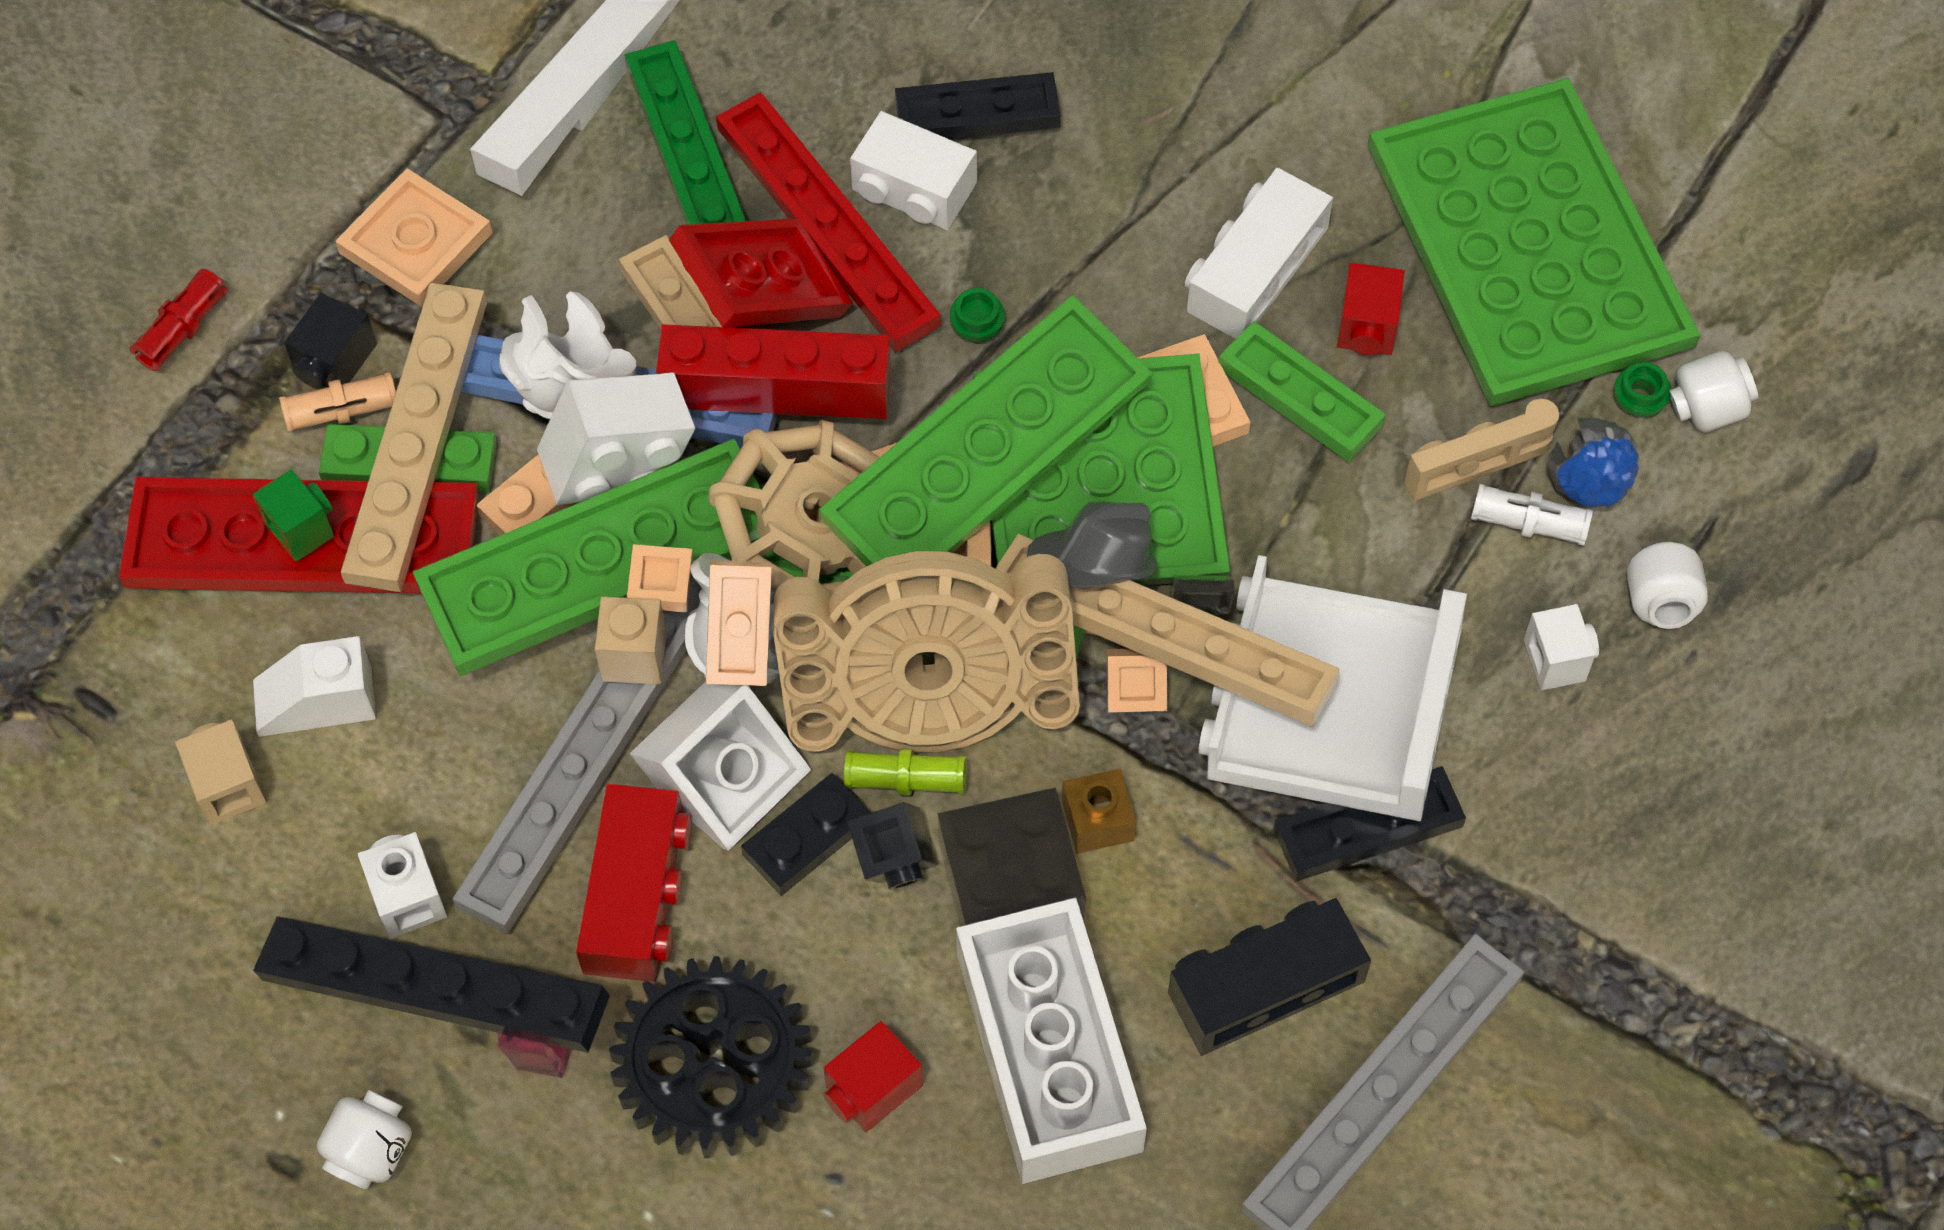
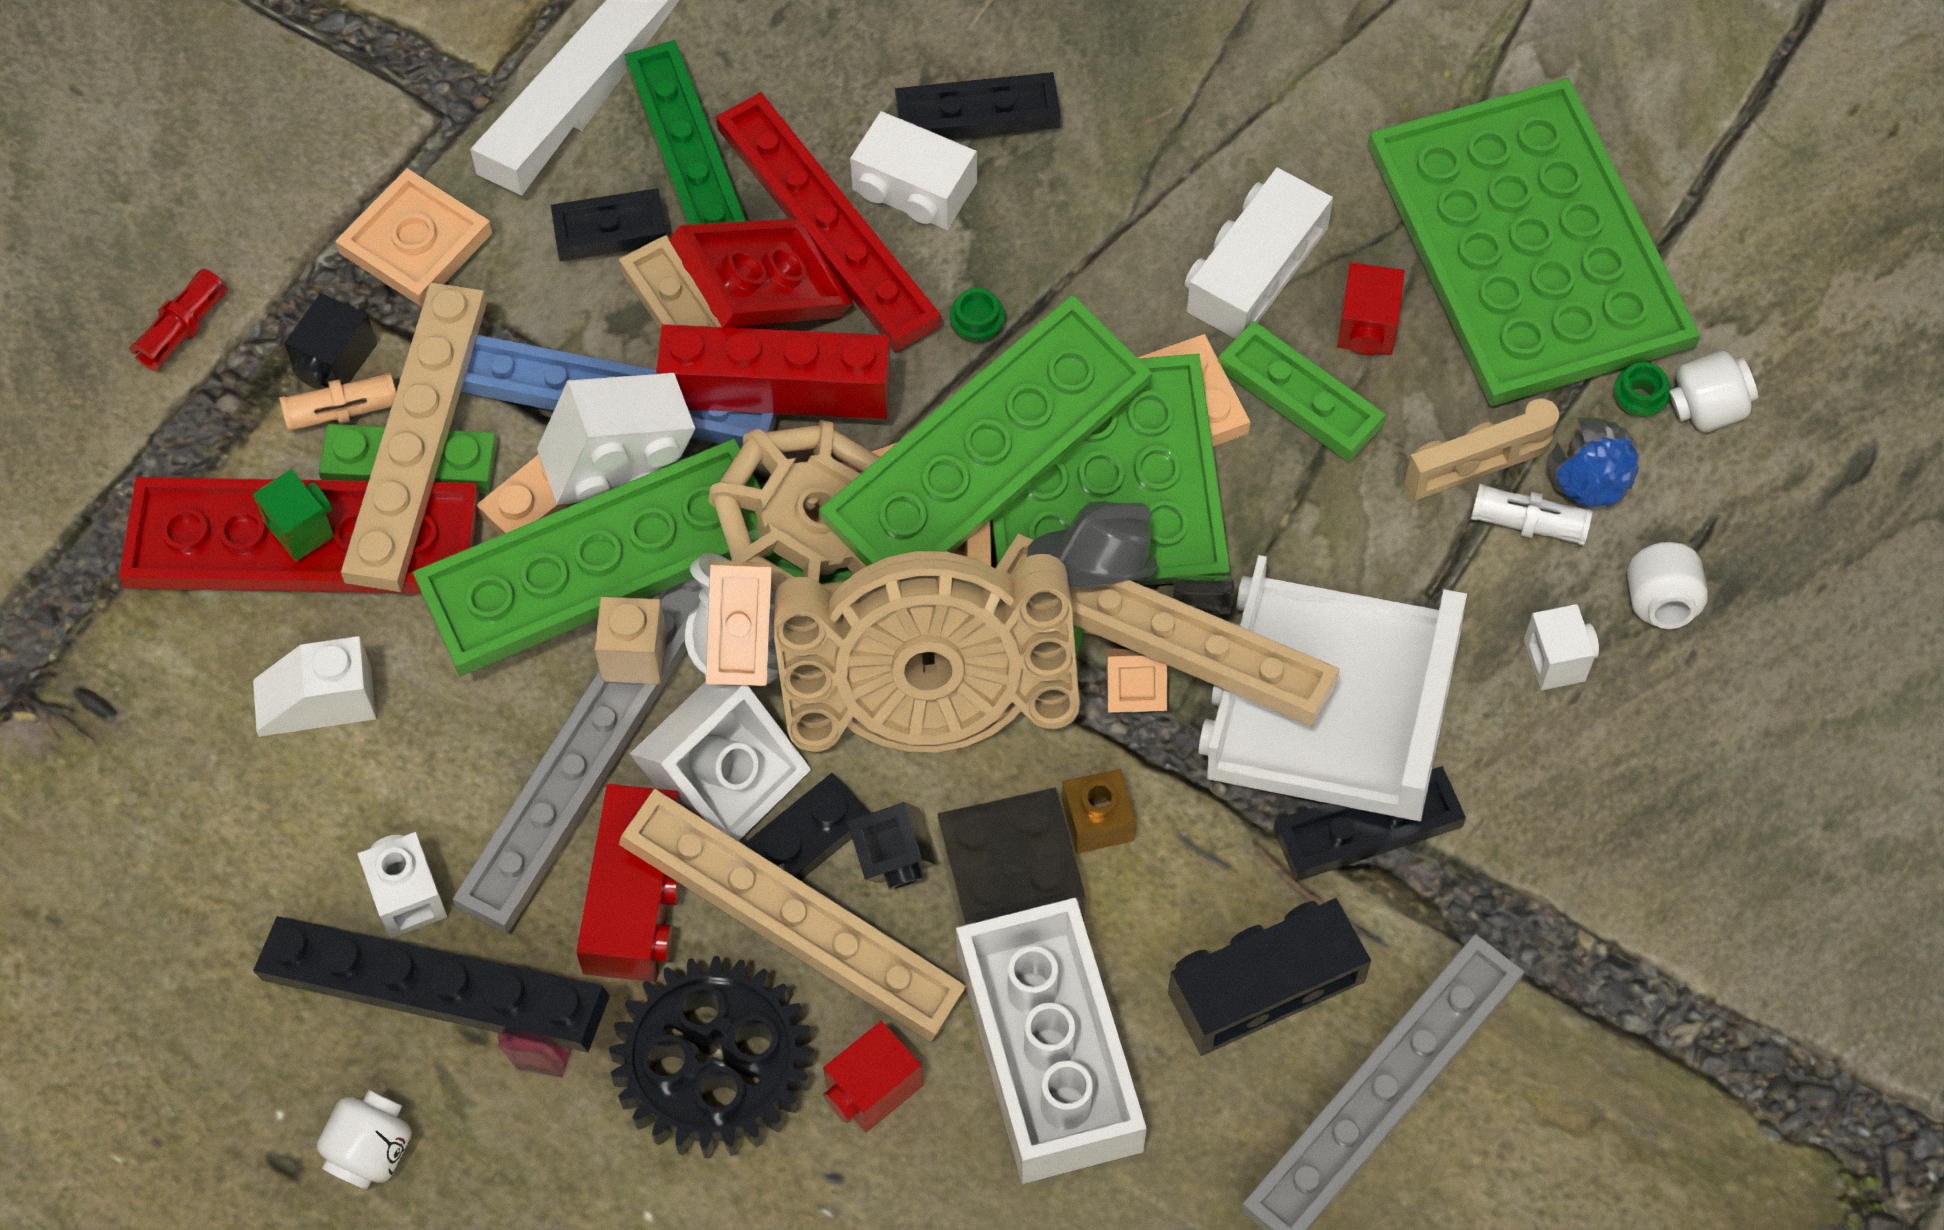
(220, 771): tan brick -> none
(544, 362): white helmet -> none
(607, 224): none -> black plate
(661, 575): light nougat plate -> none
(792, 915): none -> tan plate
(905, 772): lime pin -> none

